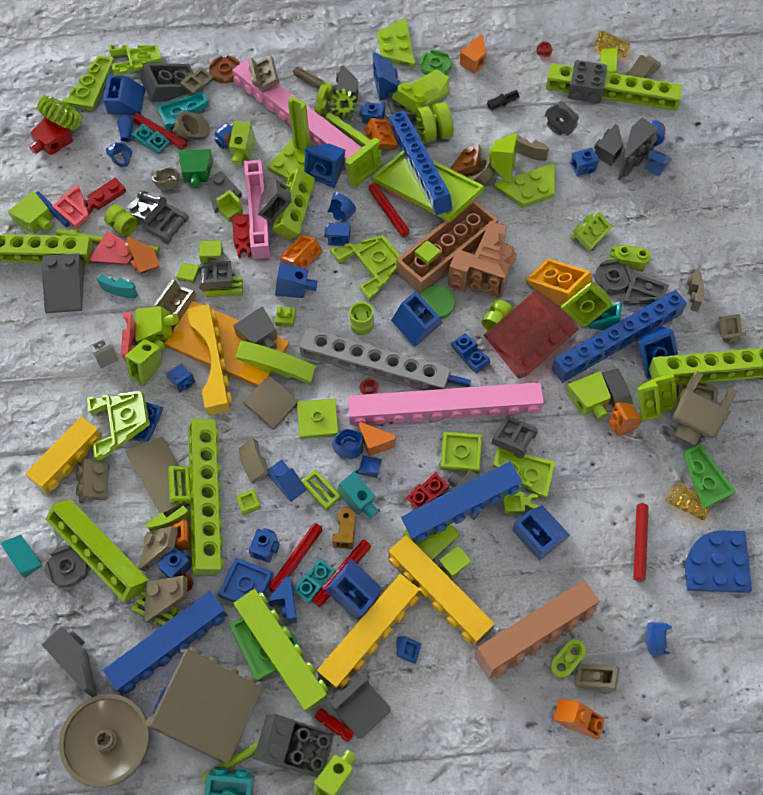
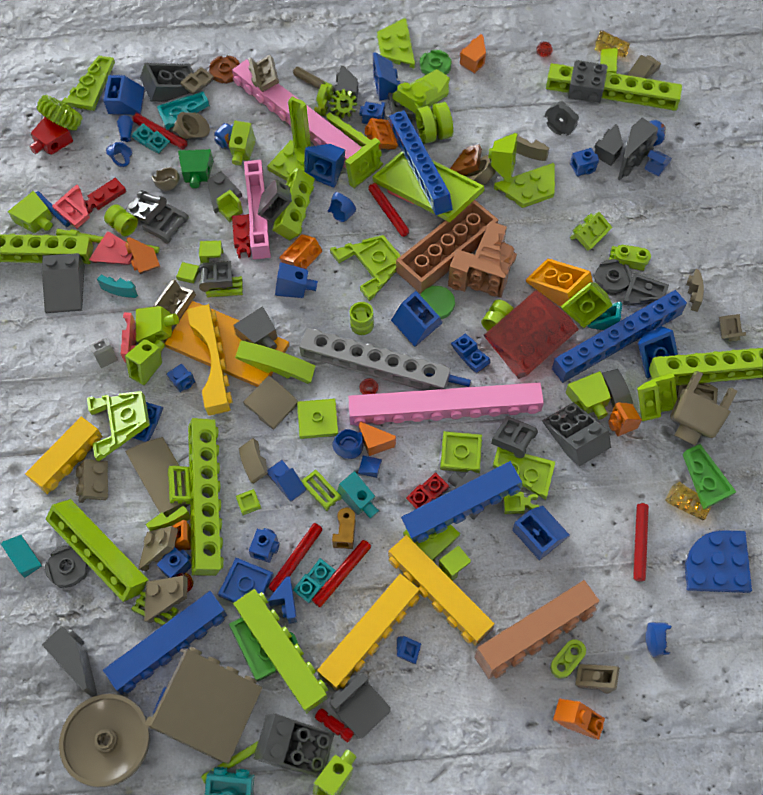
(136, 57): lime wing -> none
(285, 316): lime tile -> none
(338, 233): blue brick -> none
(353, 589): blue slope -> none
(427, 252): lime tile -> none
(502, 100): black axle -> none
(578, 433): none -> dark grey slope

